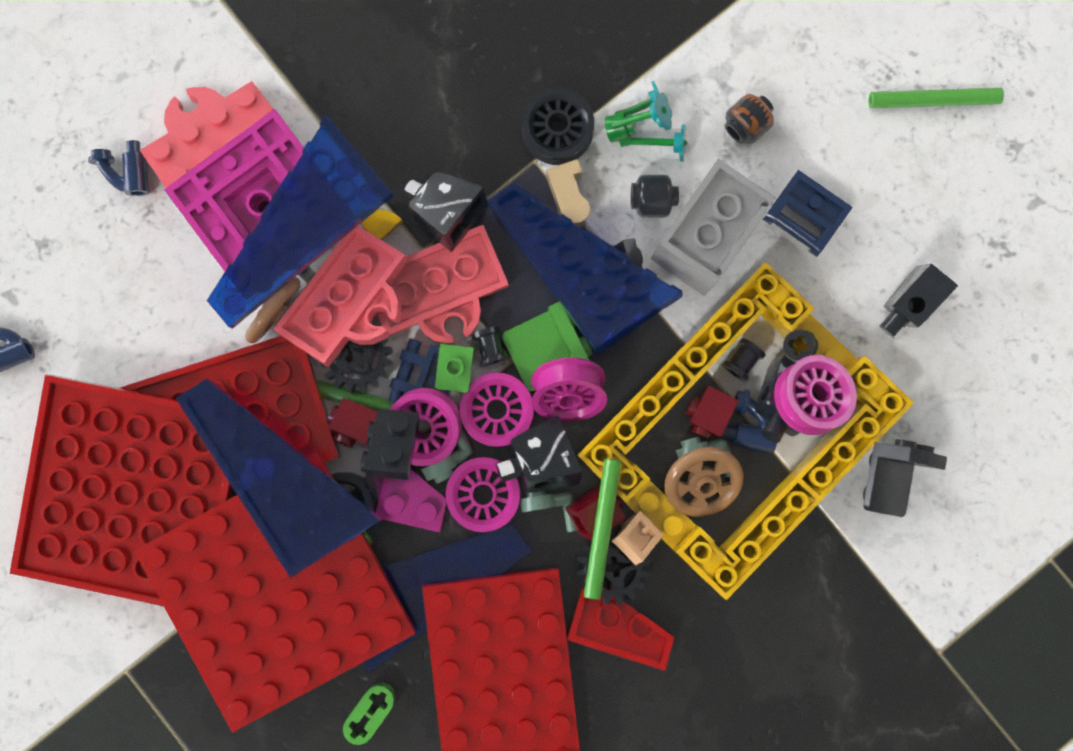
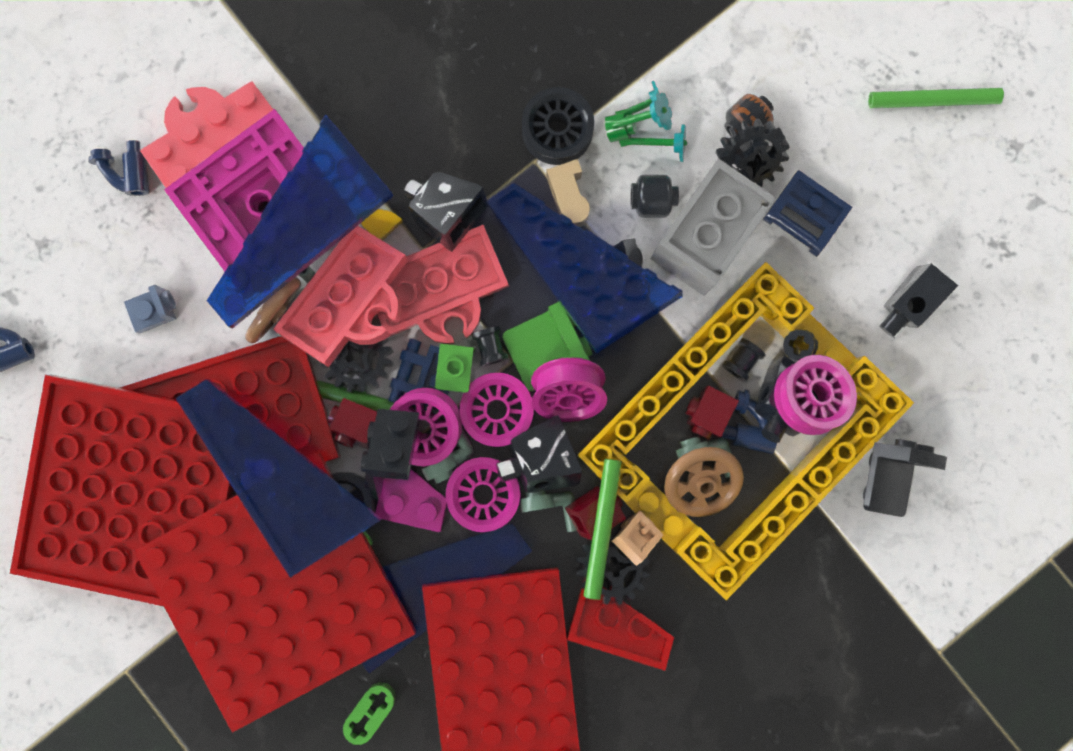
(151, 309): none -> sand blue bracket
(752, 153): none -> black gear

